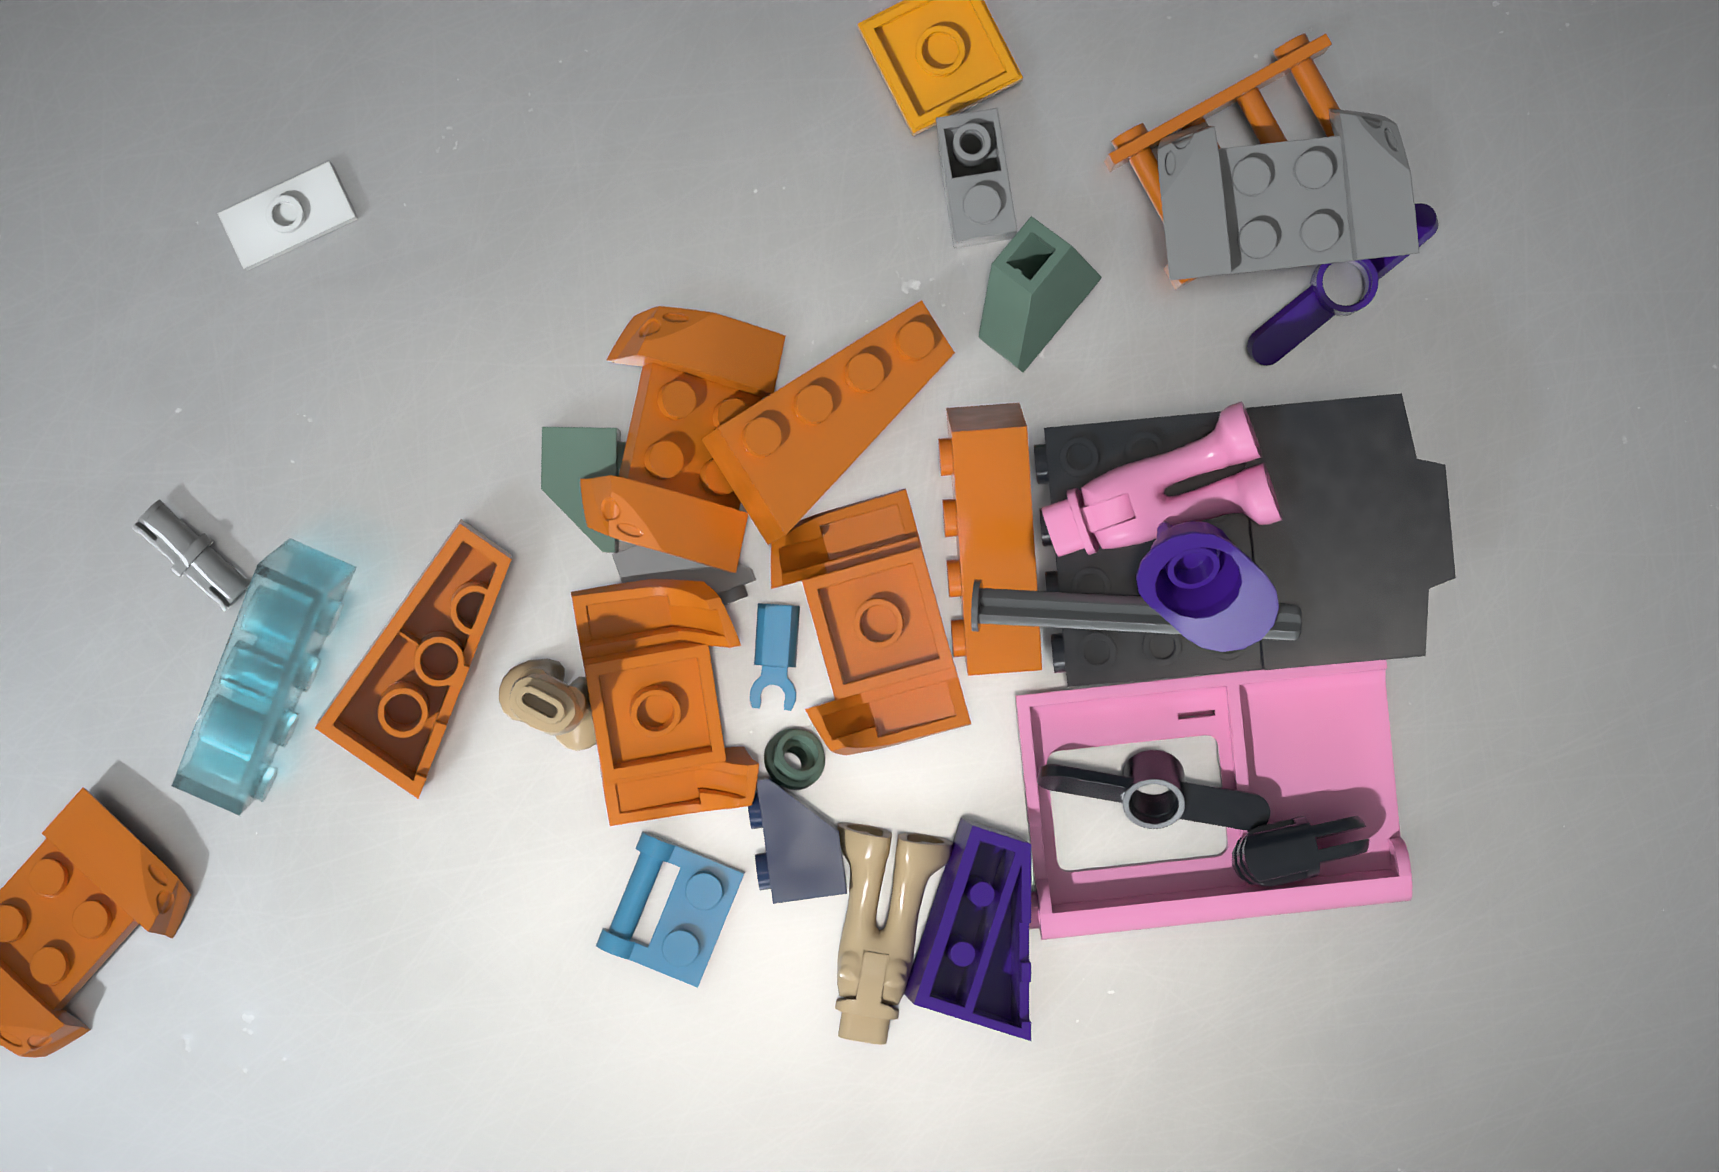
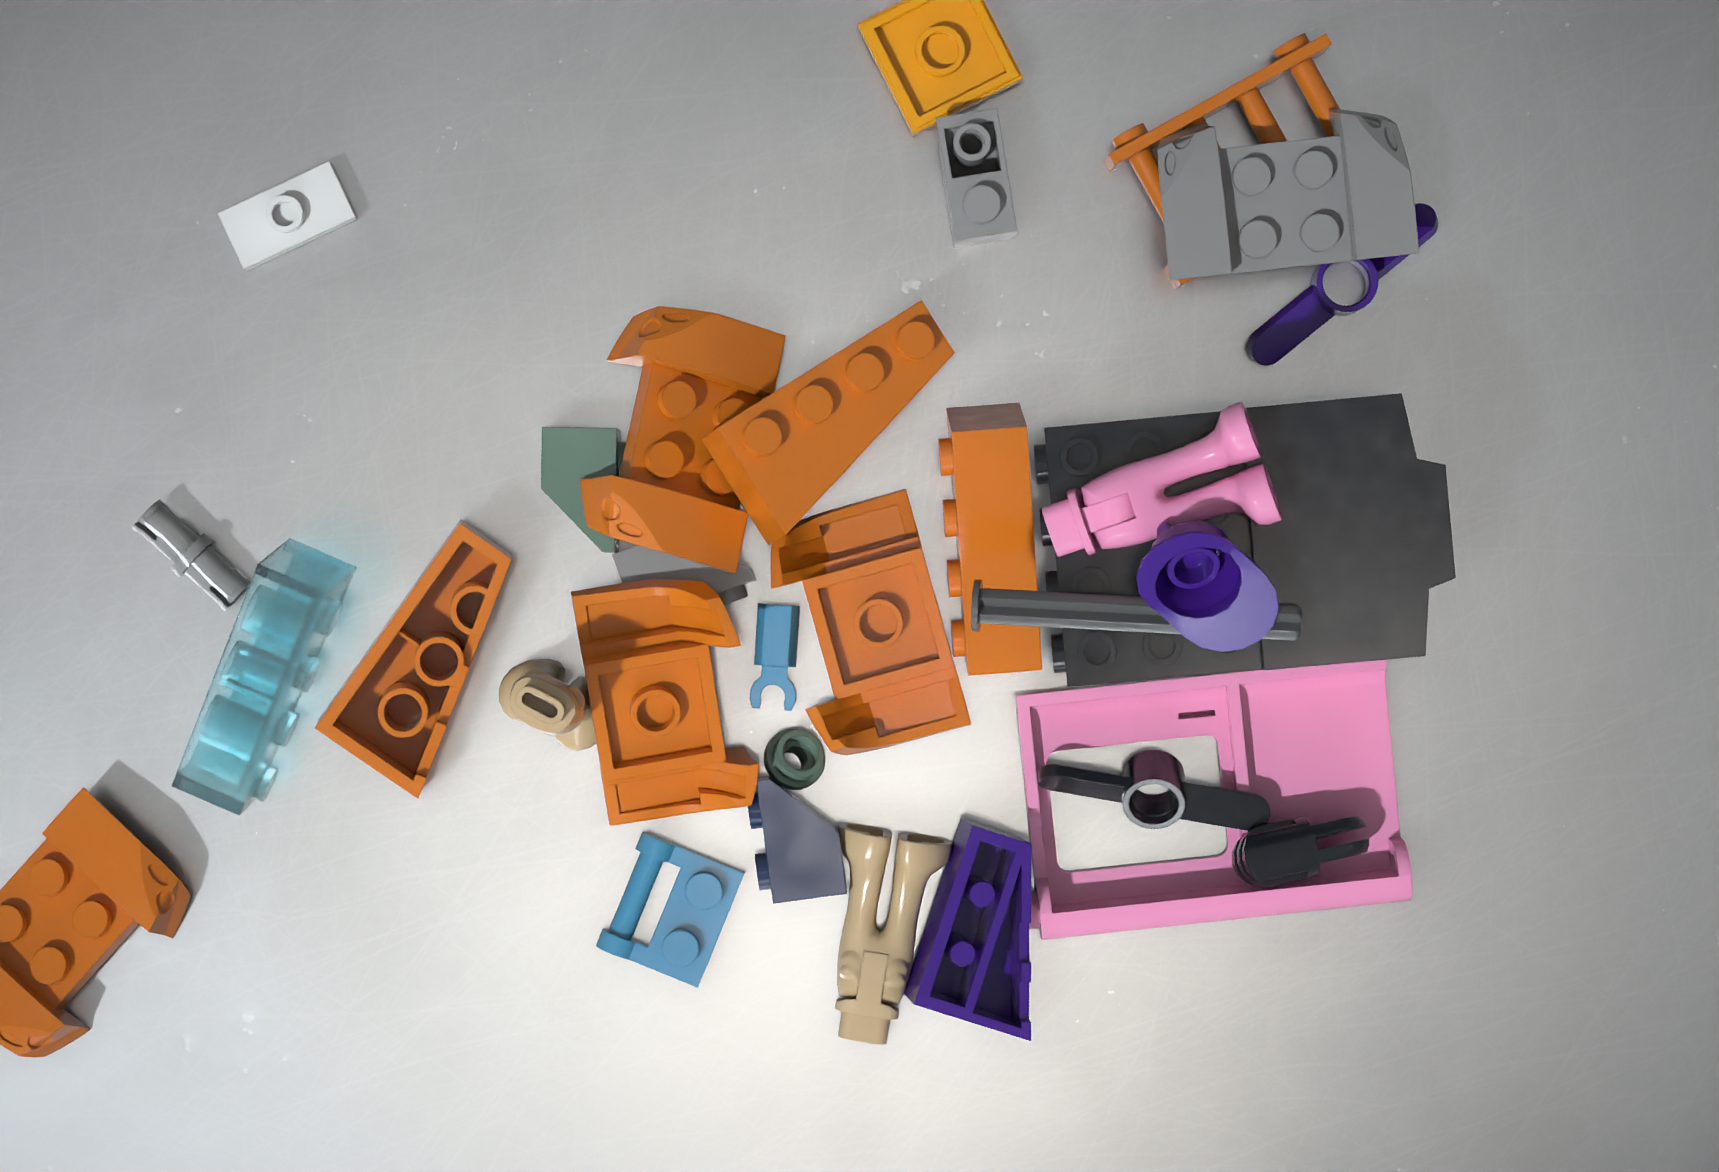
(1033, 293): sand green slope -> none

